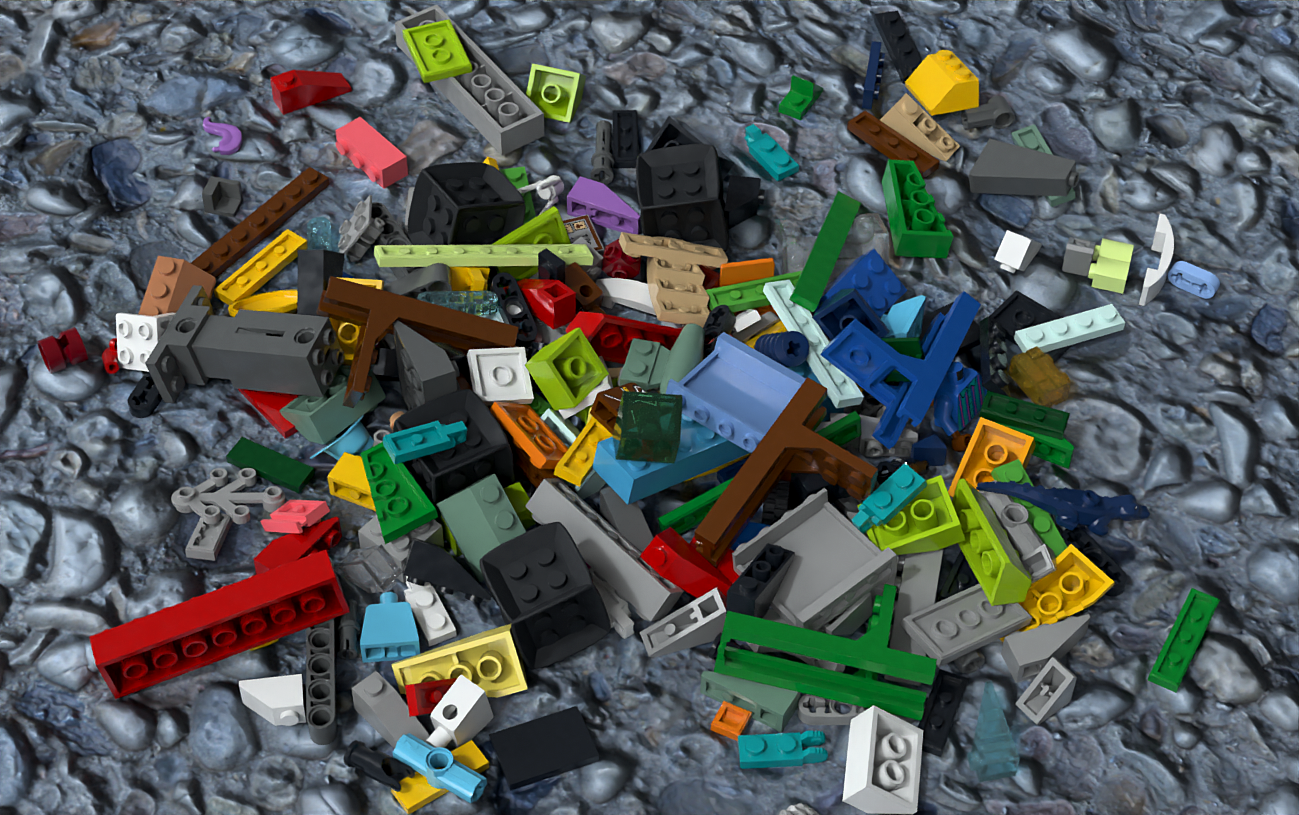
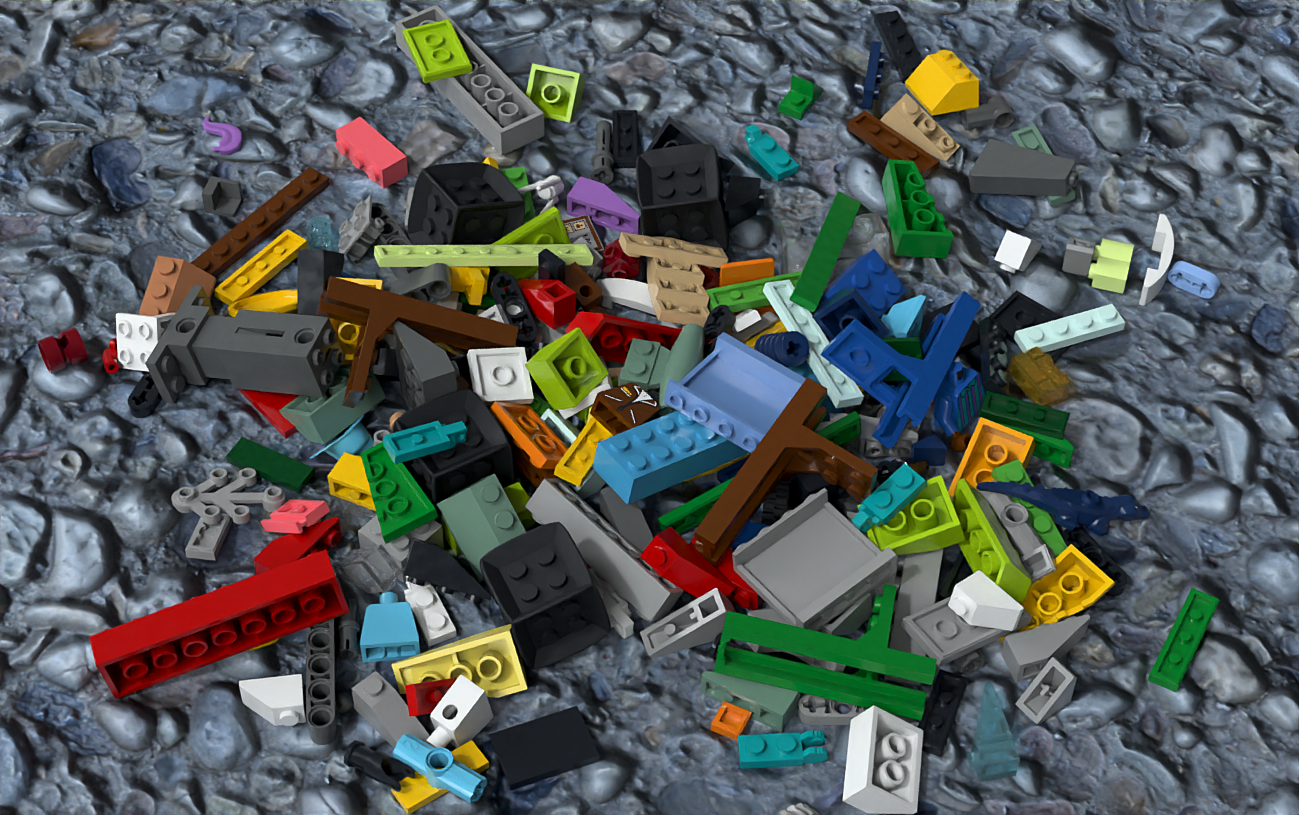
(305, 88): red slope -> none
(472, 302): clear light blue beam -> none
(648, 427): clear green slope -> none
(759, 582): black slope -> none
(985, 603): none -> white slope

